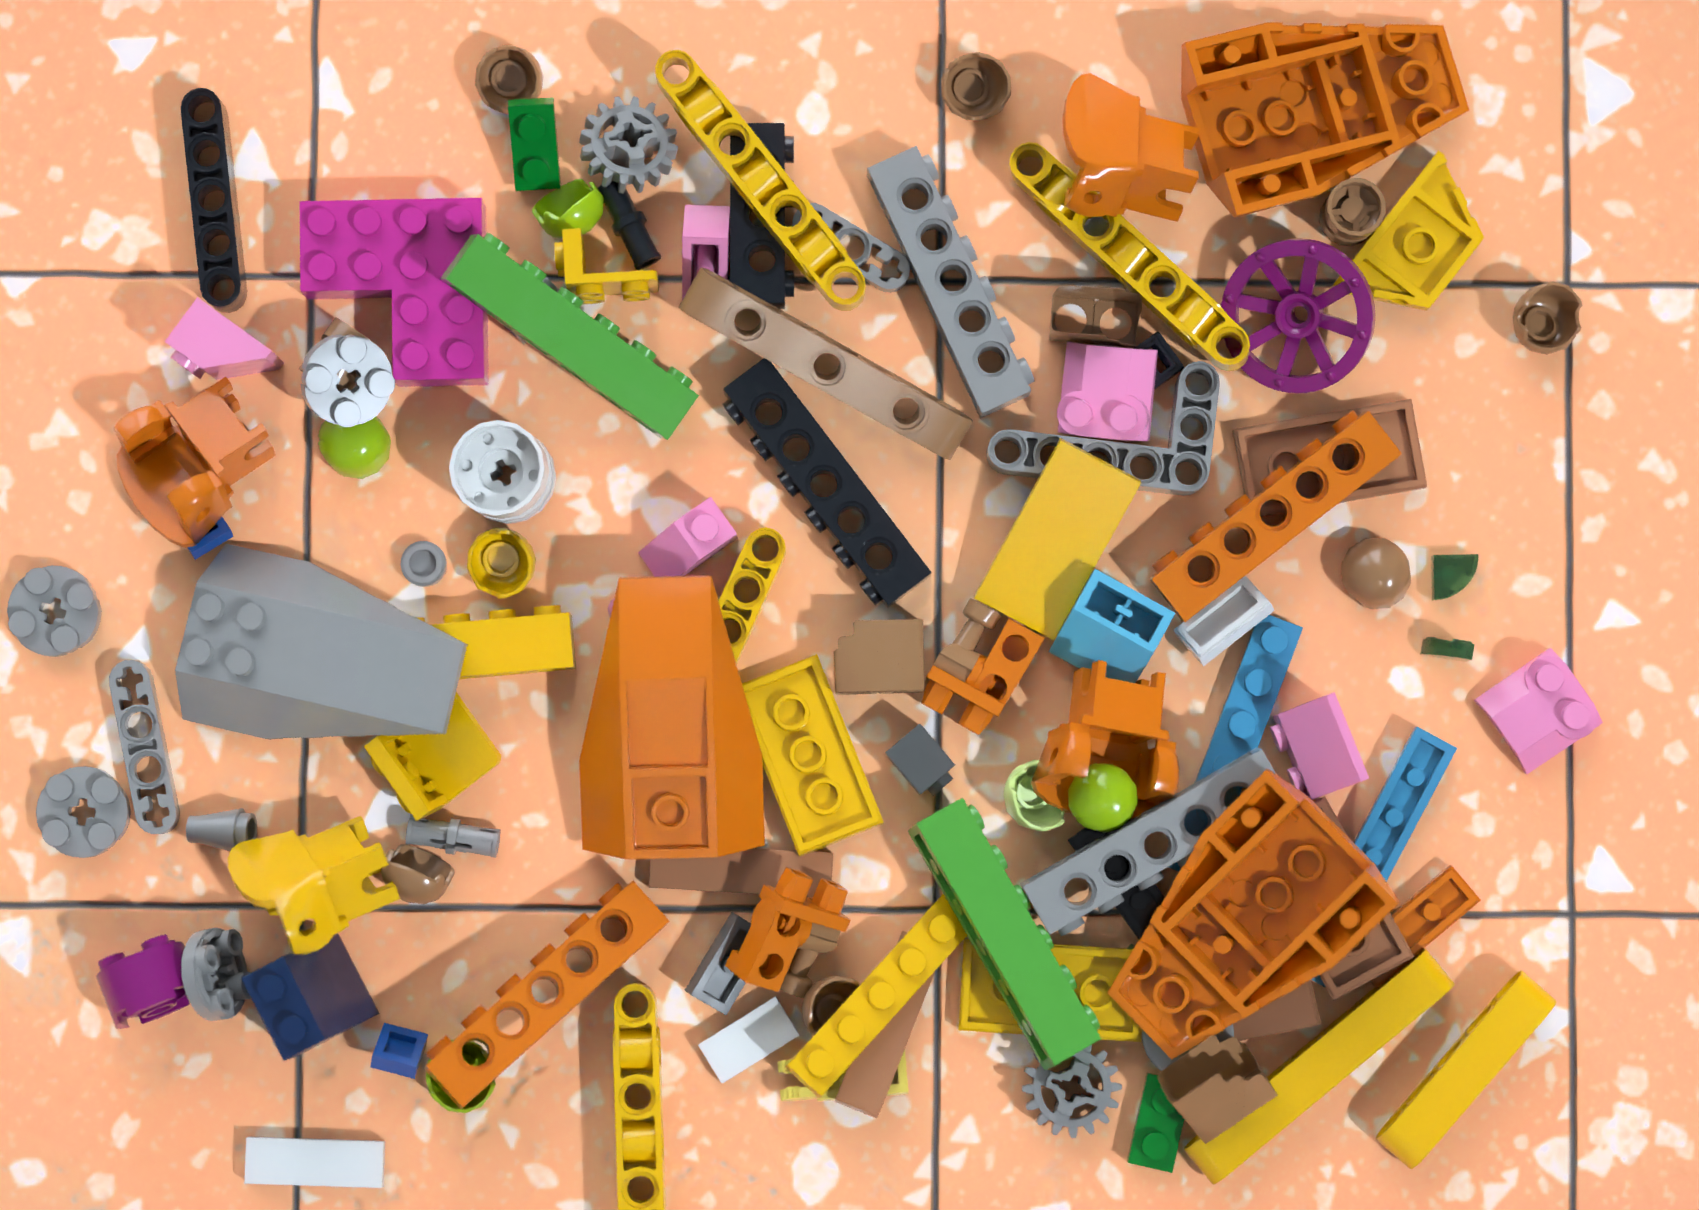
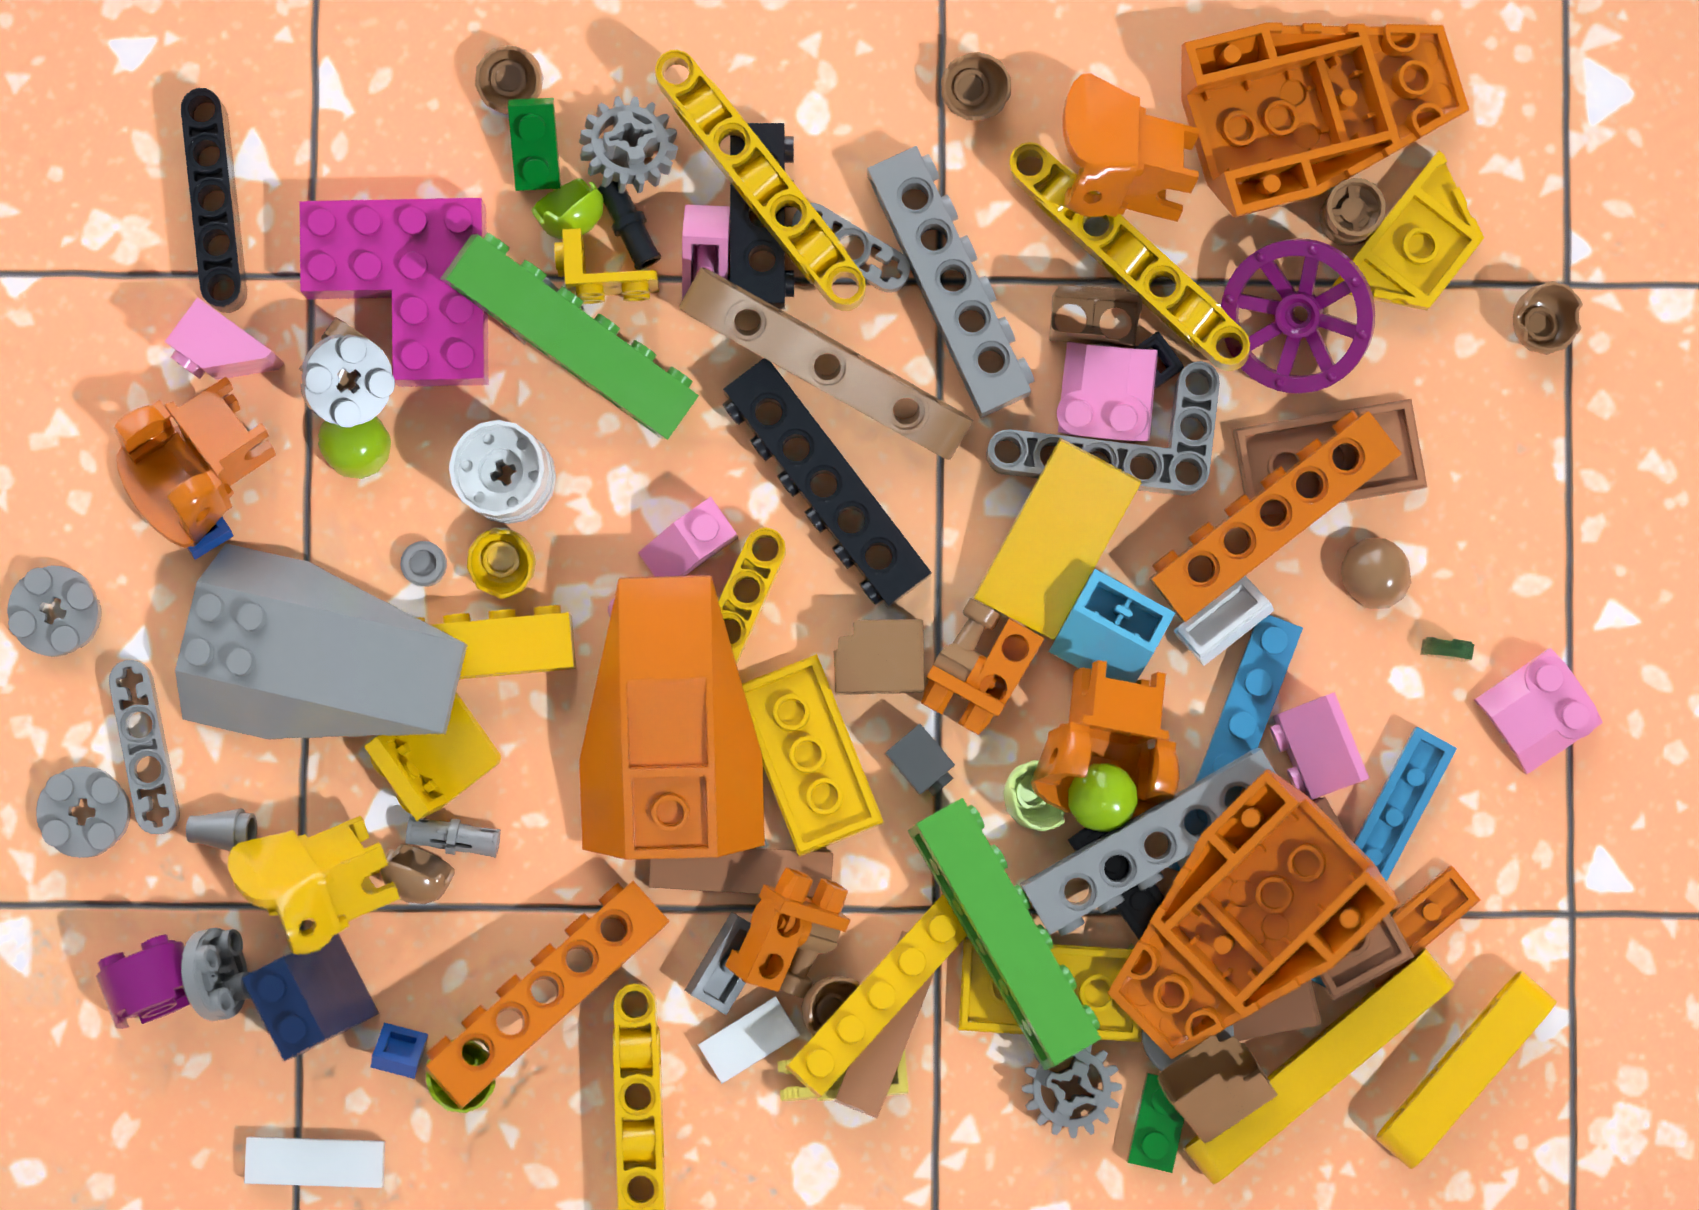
(1451, 574): clear green tile -> none

